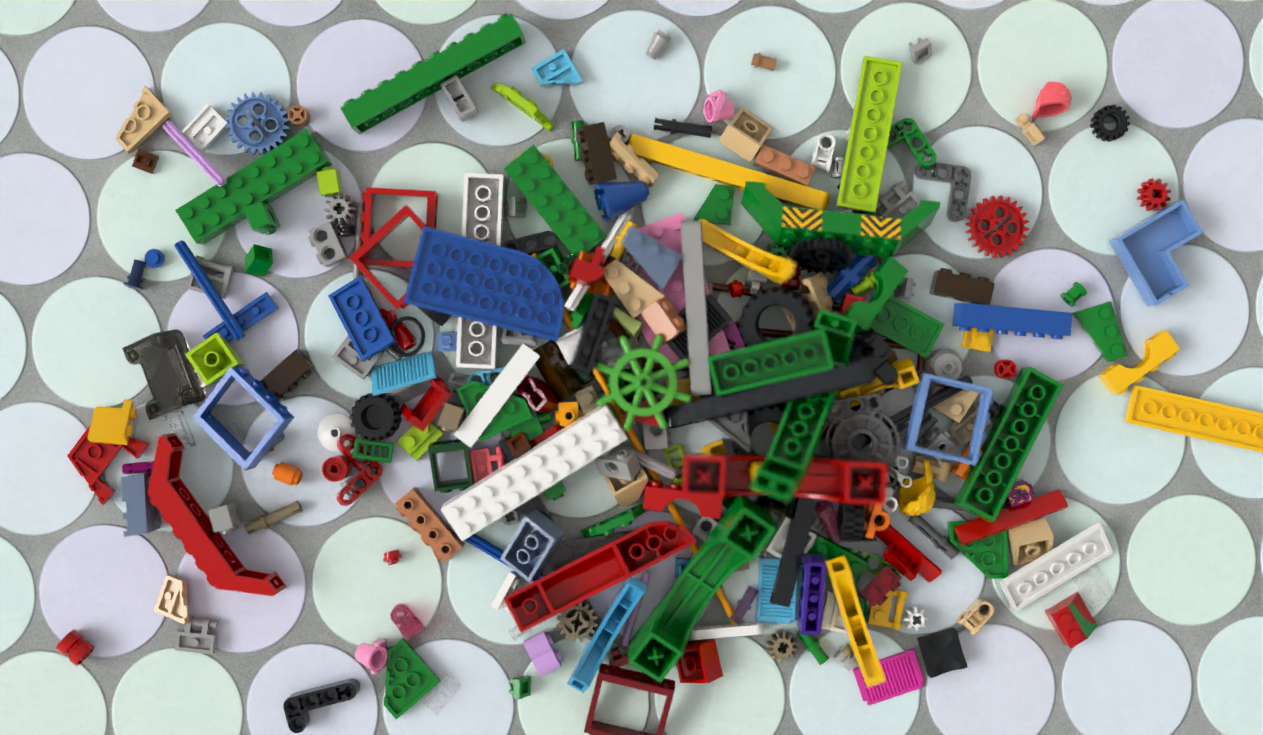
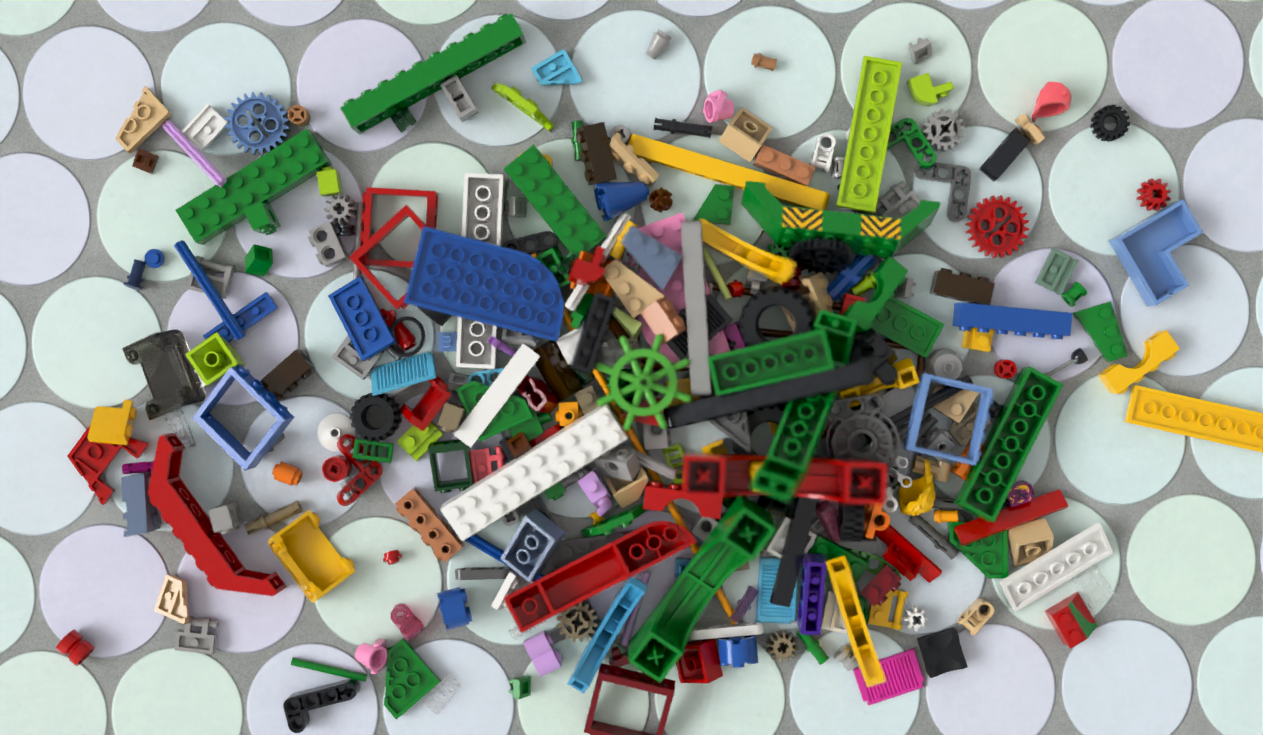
(310, 556): none -> yellow windscreen
(329, 669): none -> green bar
(403, 119): none -> clear green wheel
(453, 608): none -> blue brick
(482, 573): none -> dark grey beam
(502, 346): none -> medium lavender bar
(594, 490): none -> lavender torso
(661, 200): none -> reddish brown gear
(716, 275): none -> yellowish green bar
(738, 650): none -> blue brick
(924, 92): none -> lime brick
(945, 516): none -> light orange pin
(949, 134): none -> light grey gear
(1005, 154): none -> black beam
(1056, 271): none -> sand green plate
(1077, 357): none -> hinge

